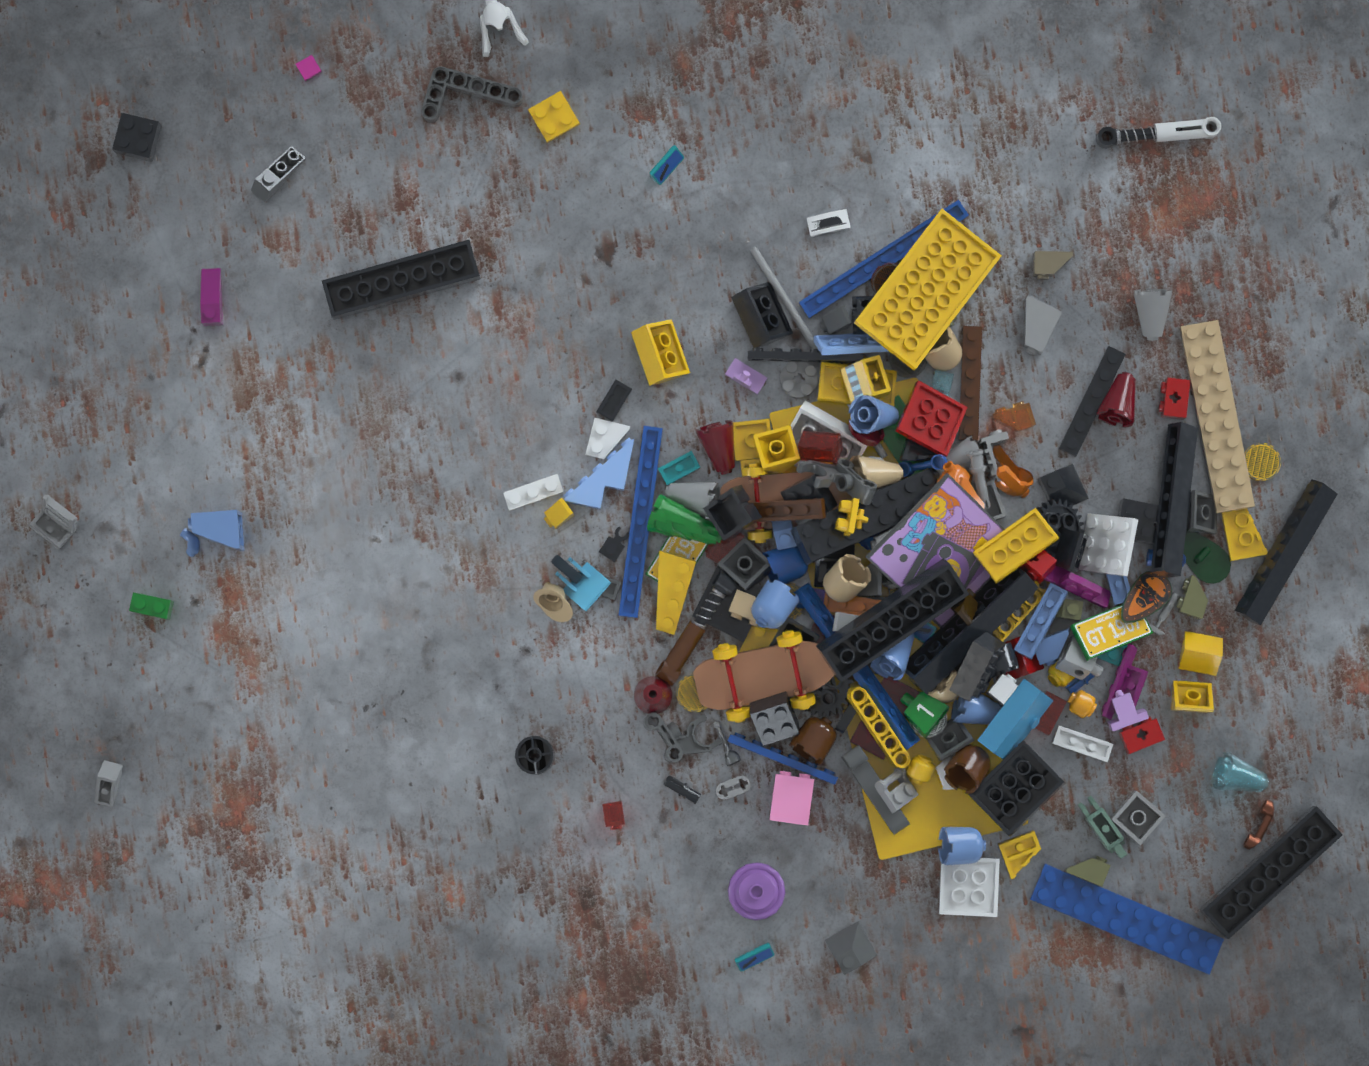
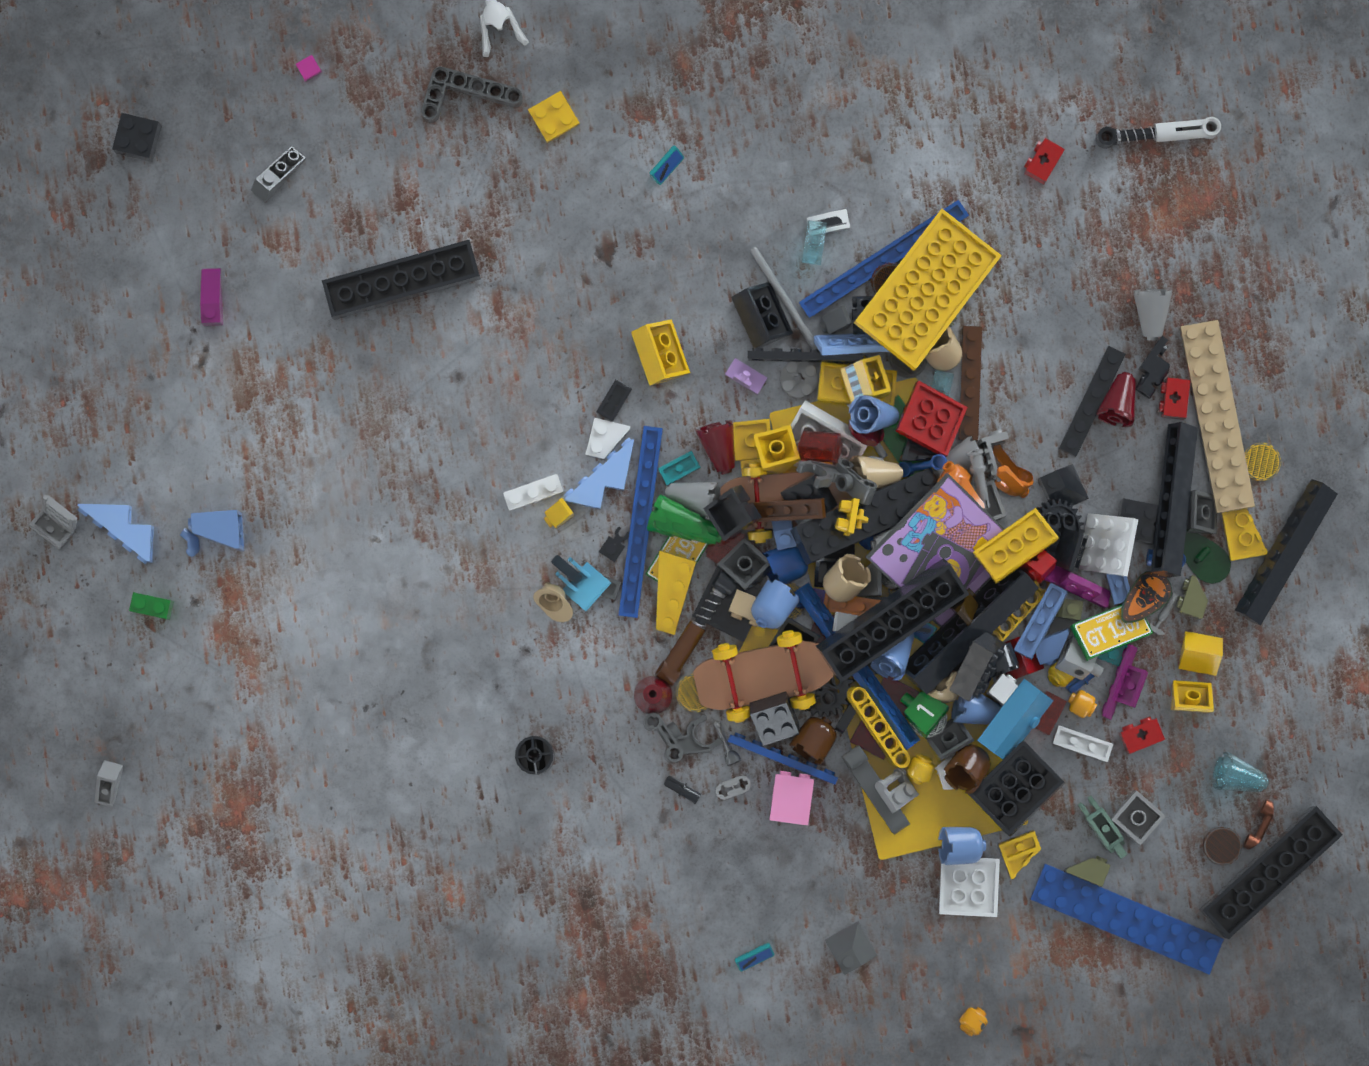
(118, 522): none -> light blue slope
(614, 815): clear red brick -> none
(756, 891): medium lavender piece -> none
(814, 242): none -> clear light blue slope
(973, 1021): none -> light orange head
(1015, 418): clear orange slope -> none
(1038, 324): light grey slope -> none
(1048, 263): dark tan slope -> none
(1051, 152): none -> red brick
(1125, 712): lavender piece -> none
(1154, 369): none -> black plate
(1222, 846): none -> tile

